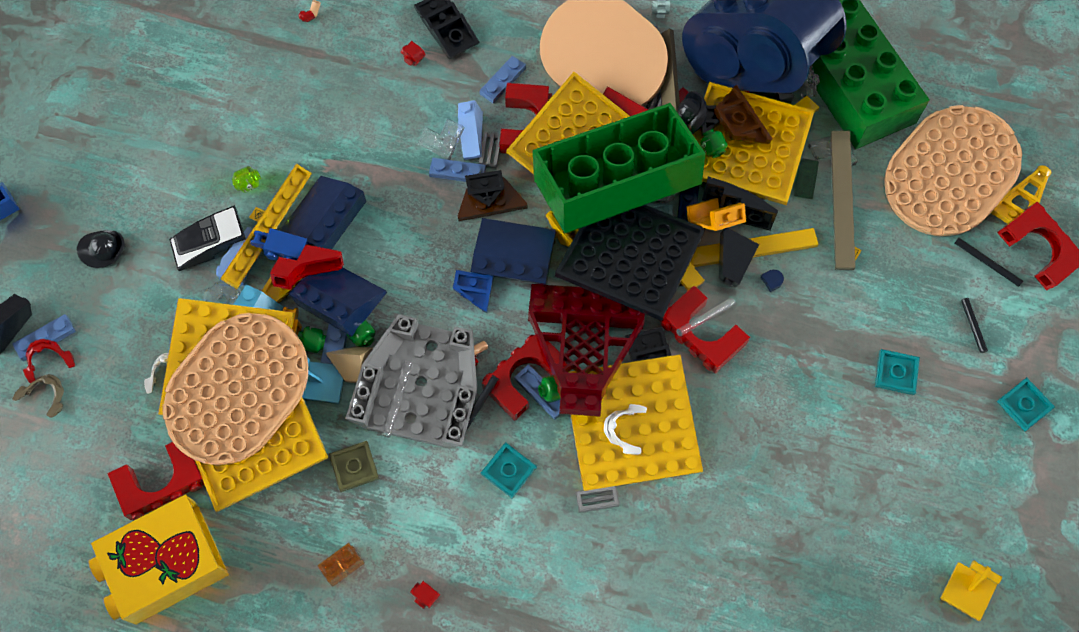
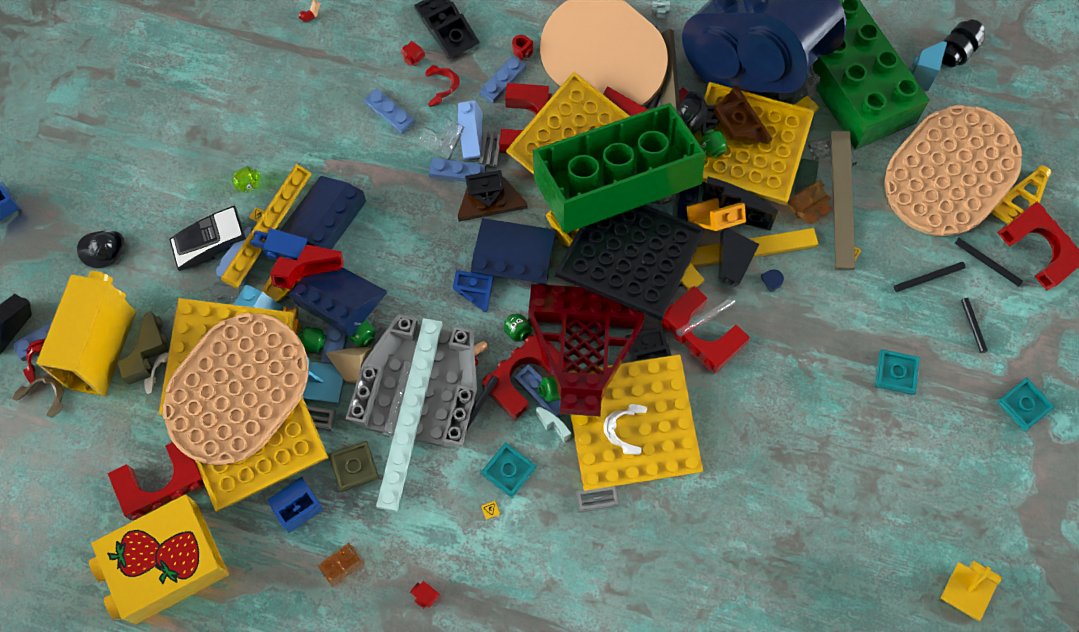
(87, 334): none -> yellow brick
(150, 343): none -> olive arch
(295, 505): none -> blue slope
(330, 420): none -> light grey tile
(389, 111): none -> medium blue plate
(409, 415): none -> light aqua plate
(435, 70): none -> red helmet
(490, 510): none -> yellow sticker
(517, 327): none -> green head
(522, 46): none -> red plate
(550, 420): none -> light aqua slope
(810, 199): none -> clear orange hips
(928, 65): none -> medium azure slope
(928, 277): none -> black bar
(962, 42): none -> black piece

